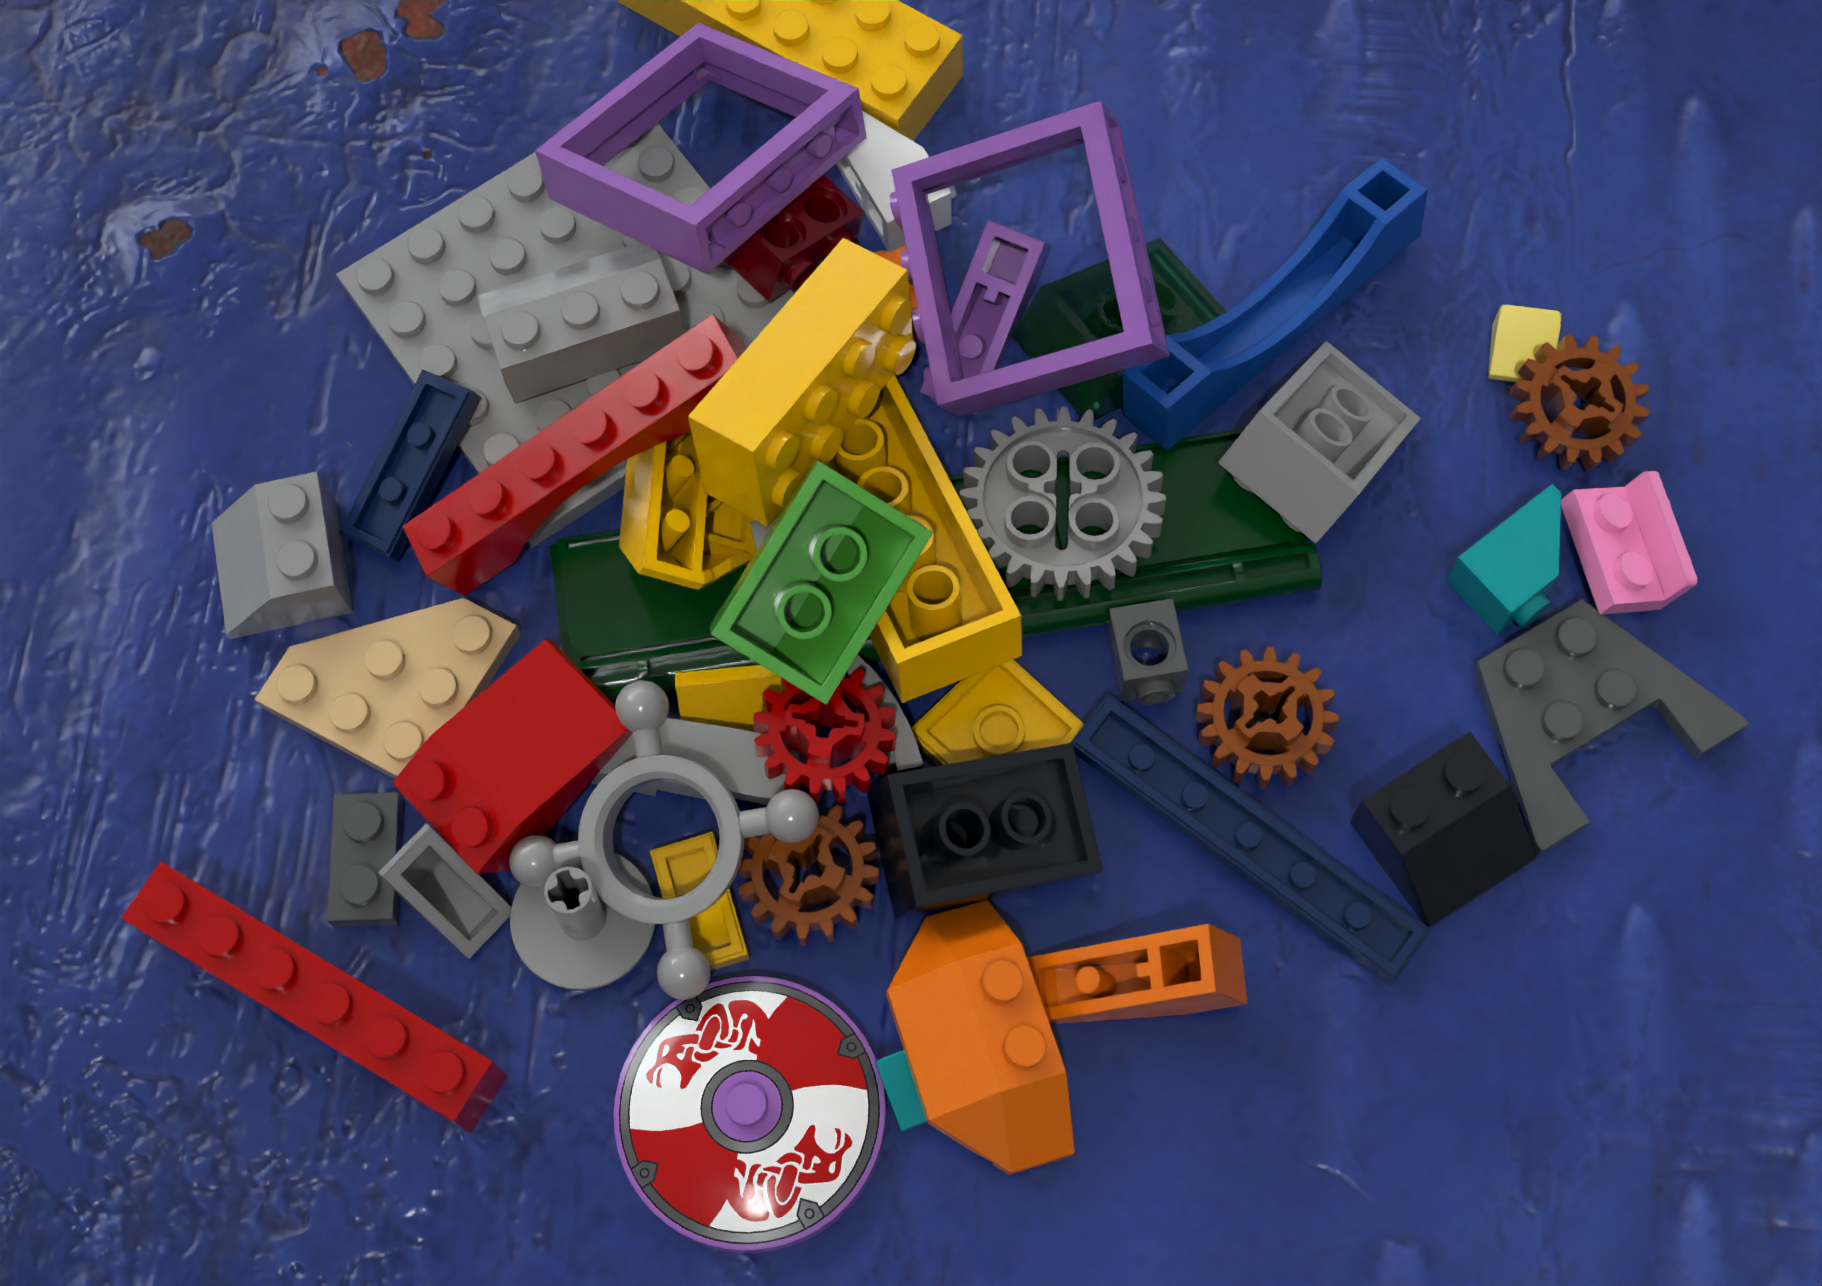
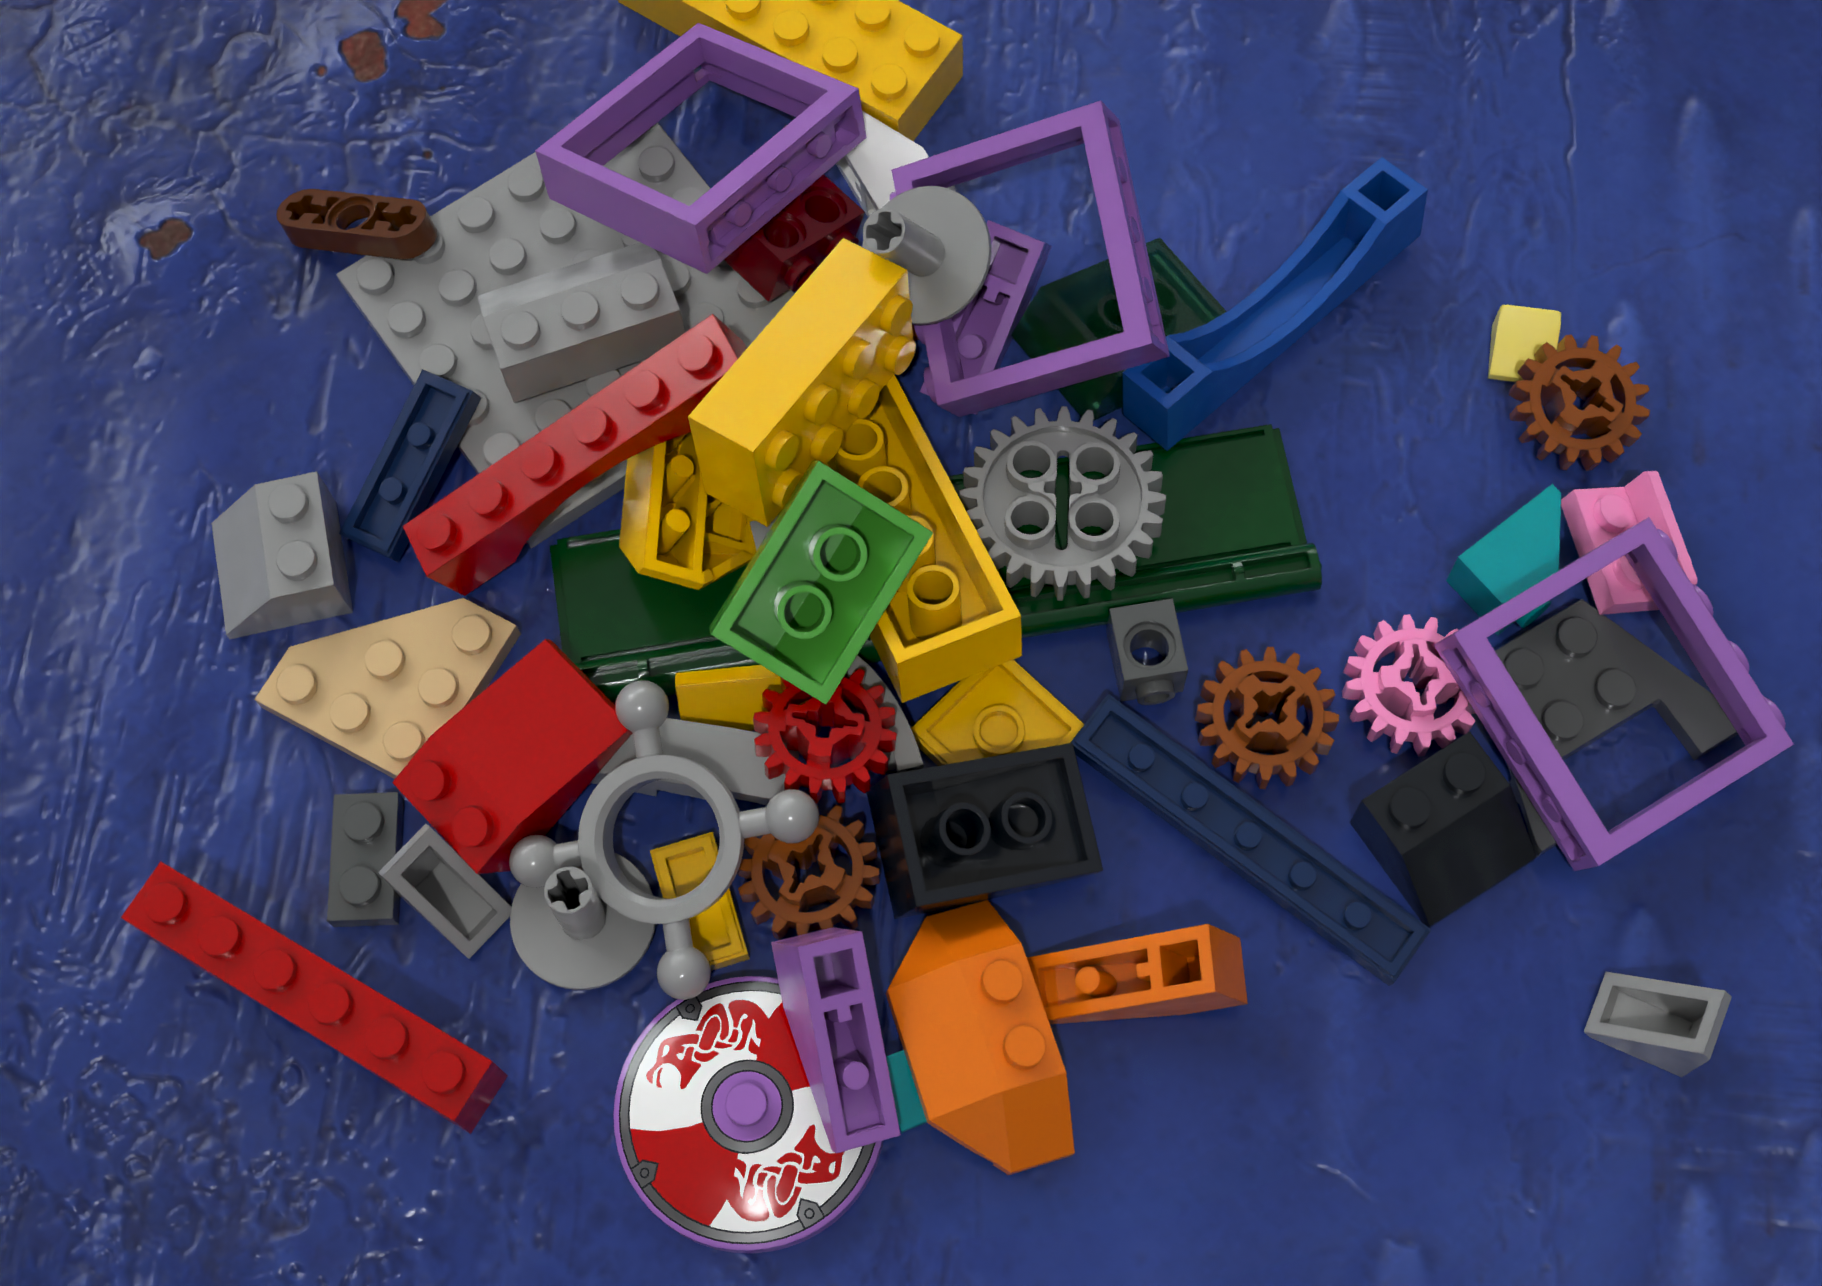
(393, 228): none -> reddish brown beam
(838, 1034): none -> medium lavender slope
(939, 243): none -> light grey piece
(1319, 441): light grey slope -> none
(1395, 704): none -> bright pink gear
(1531, 751): none -> medium lavender window
(1658, 1020): none -> light grey slope

